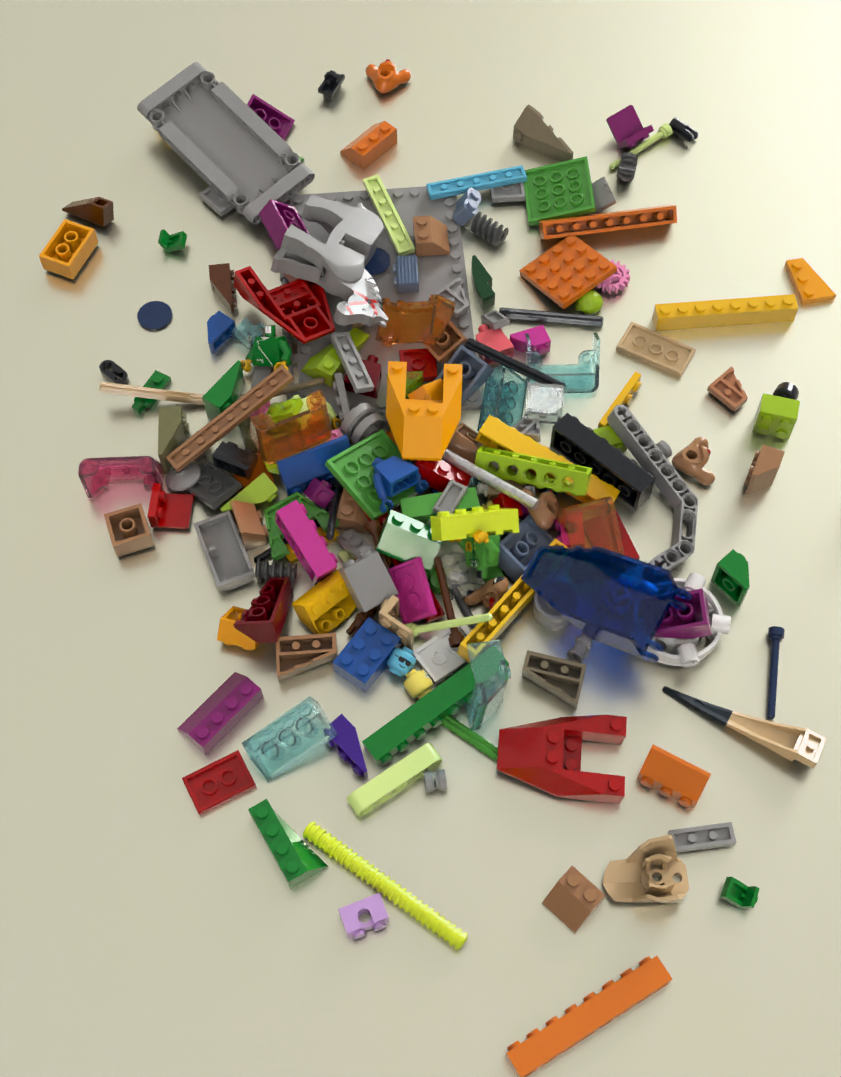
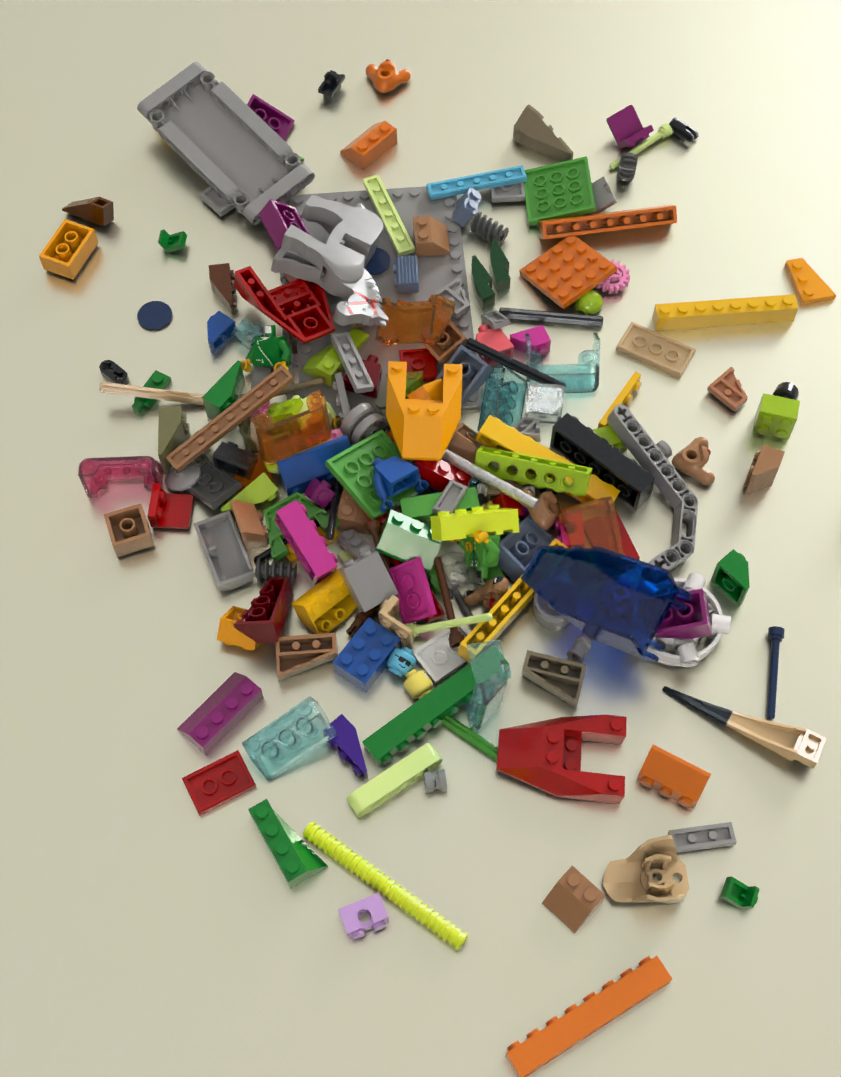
(499, 267): none -> dark green slope

